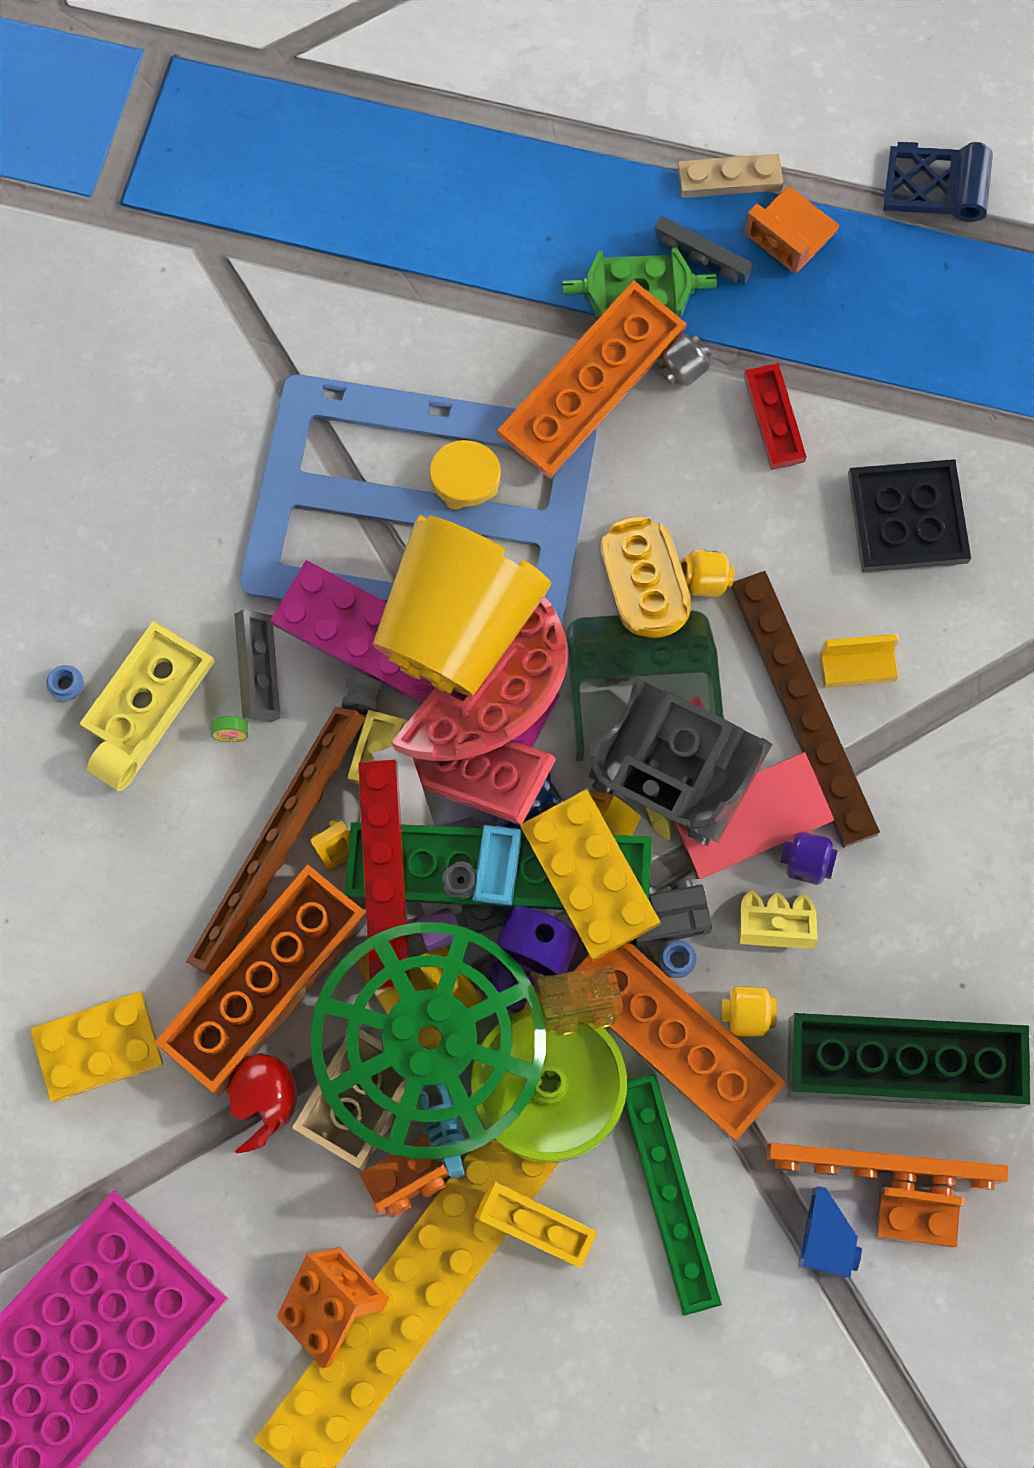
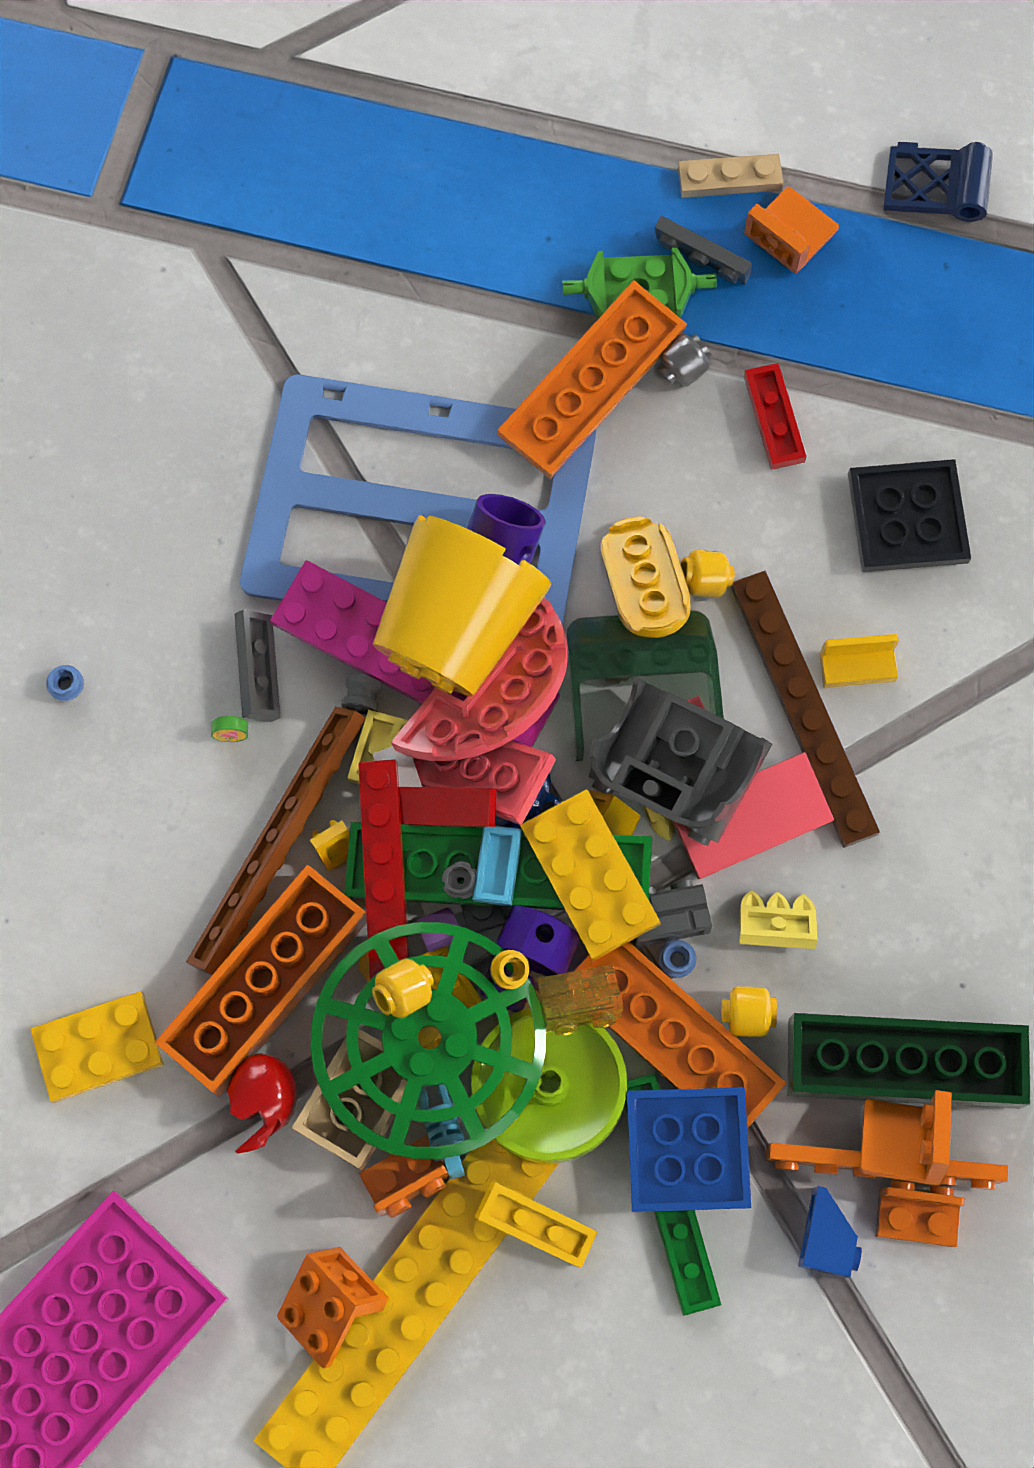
(132, 731): light yellow hinge -> none
(403, 988): none -> yellow head
(448, 806): none -> red tile
(465, 474): yellow tile -> none
(509, 524): none -> dark purple piece
(520, 967): none -> yellow plate
(688, 1149): none -> blue plate
(809, 858): dark purple head -> none
(907, 1139): none -> orange bracket

